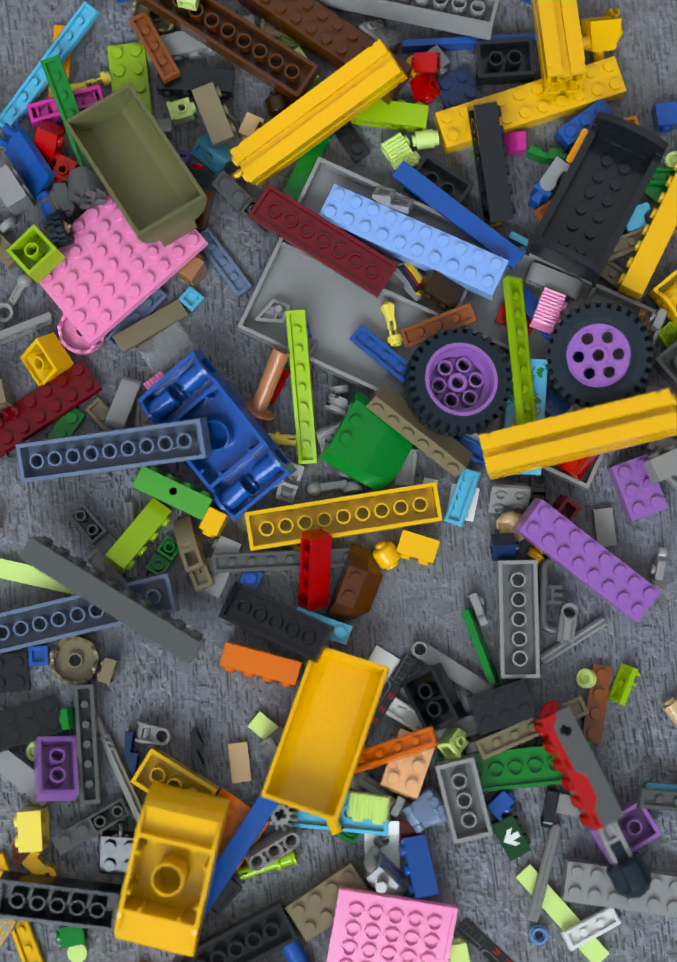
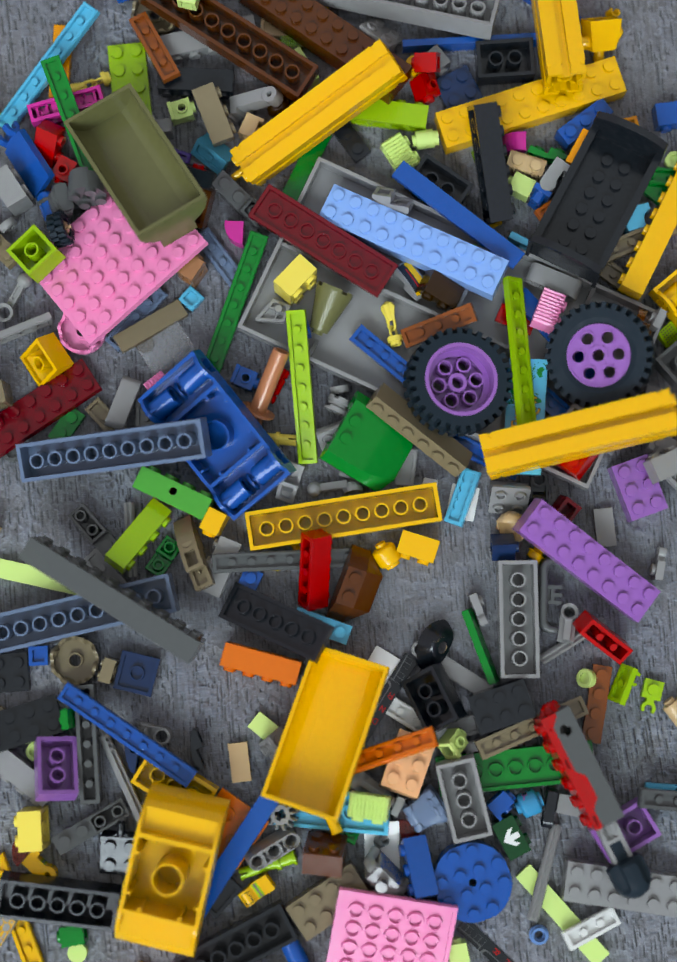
(127, 734): none -> blue tile
(137, 673): none -> dark blue plate
(235, 232): none -> dark pink brick
(236, 299): none -> green tile
(238, 374): none -> blue brick
(254, 100): none -> light grey leg
(257, 889): none -> yellow leg
(295, 280): none -> light yellow brick
(324, 854): none -> reddish brown brick
(327, 307): none -> olive cone
(427, 650): none -> black piece
(491, 883): none -> blue piece
(521, 186): none -> yellowish green brick
(526, 165): none -> tan brick
(529, 803): none -> dark azure head
(602, 637): none -> red brick
(652, 691): none -> lime plate

